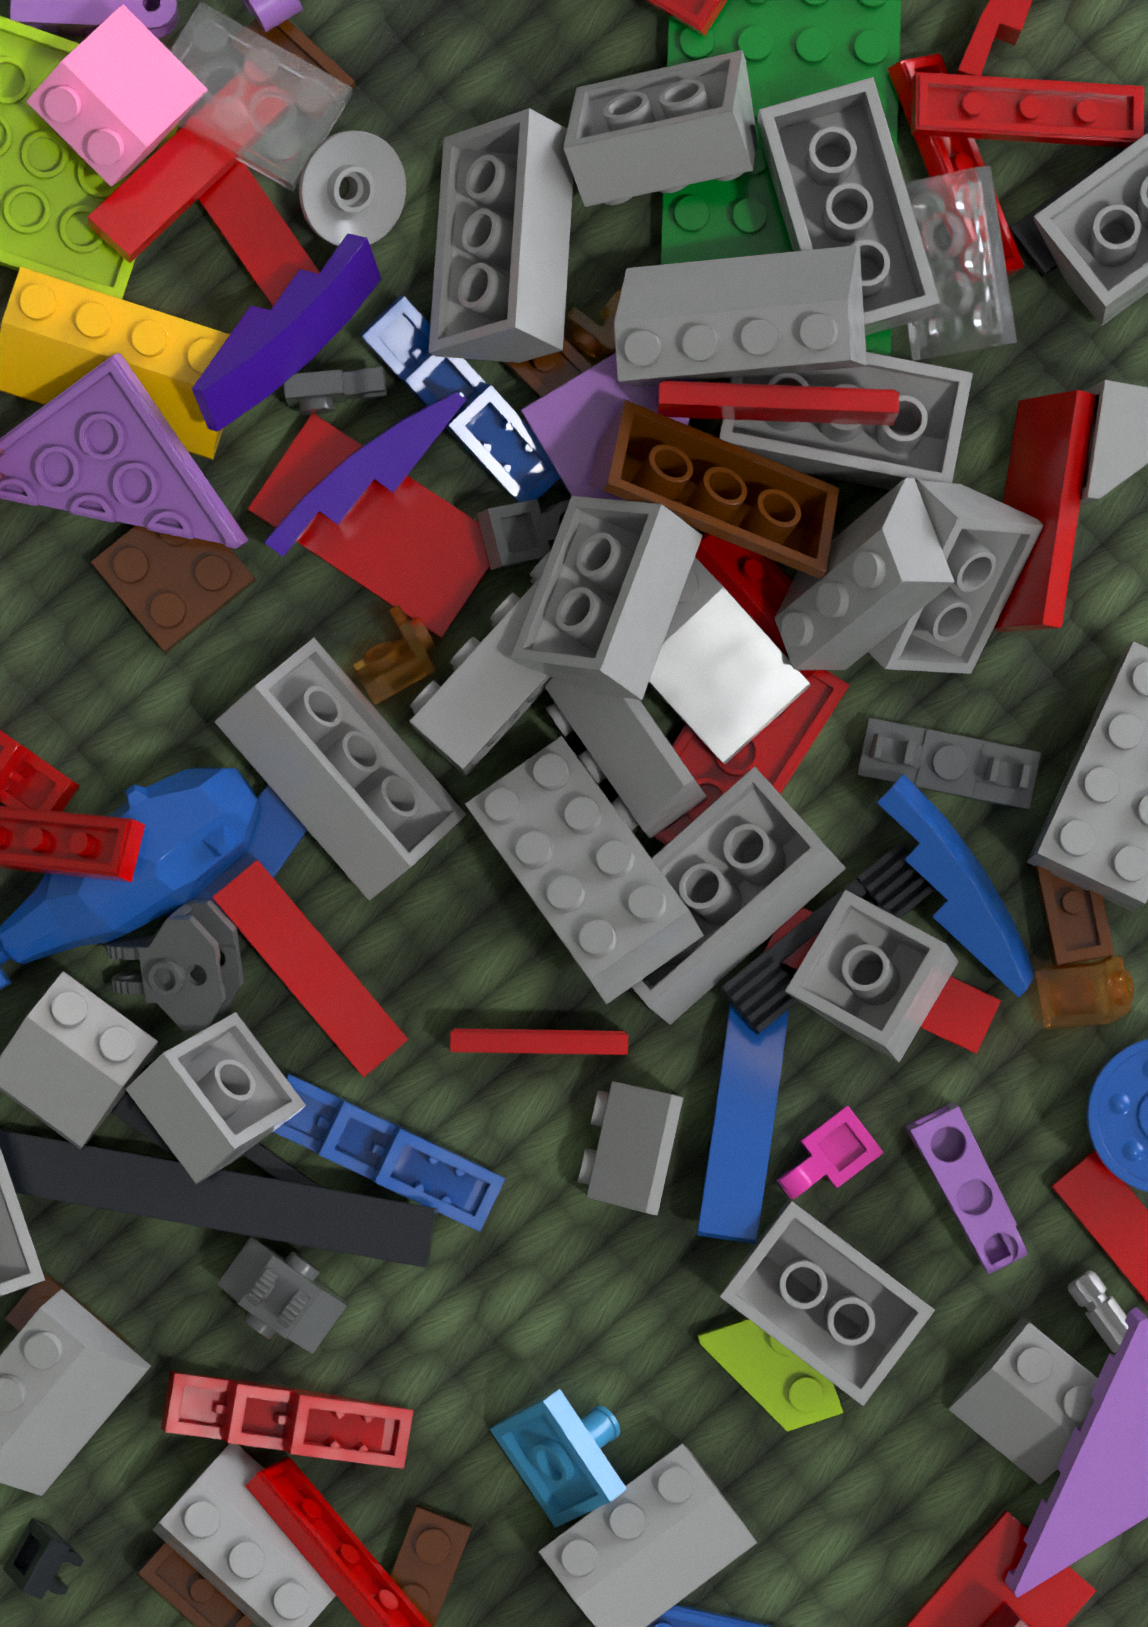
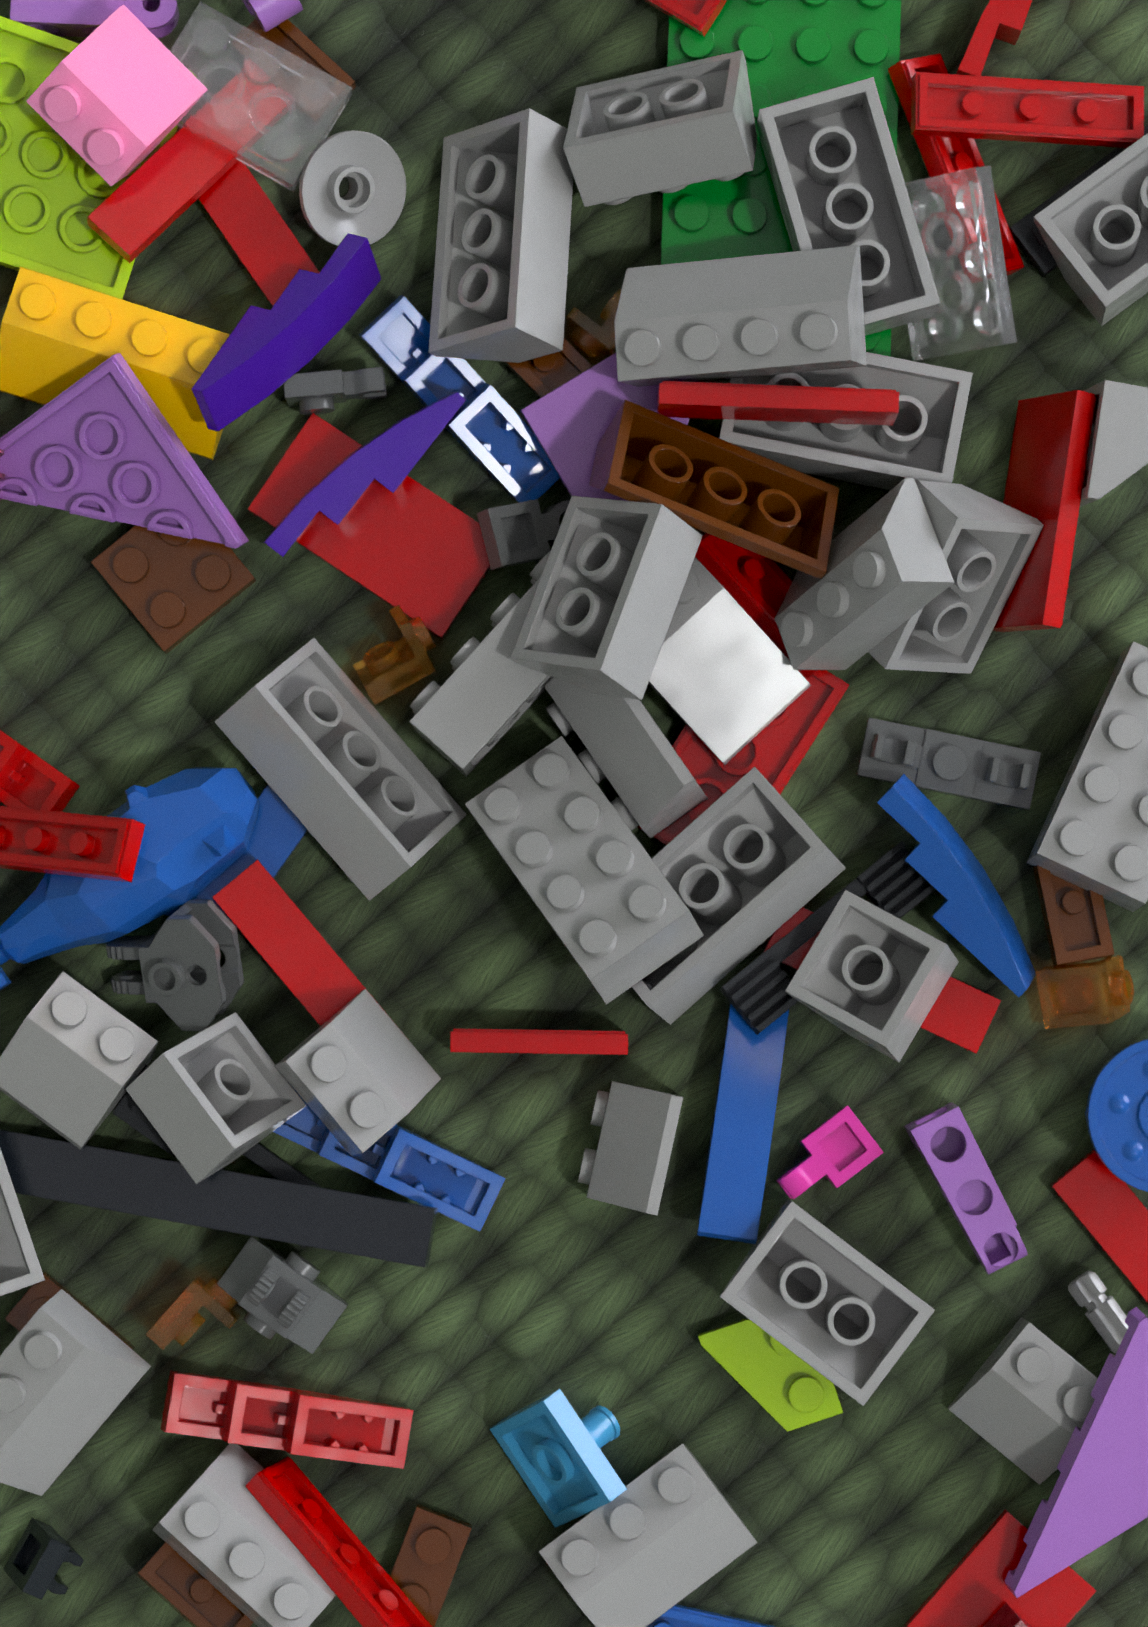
(182, 1316): none -> clear orange bracket
(359, 1073): none -> light grey slope

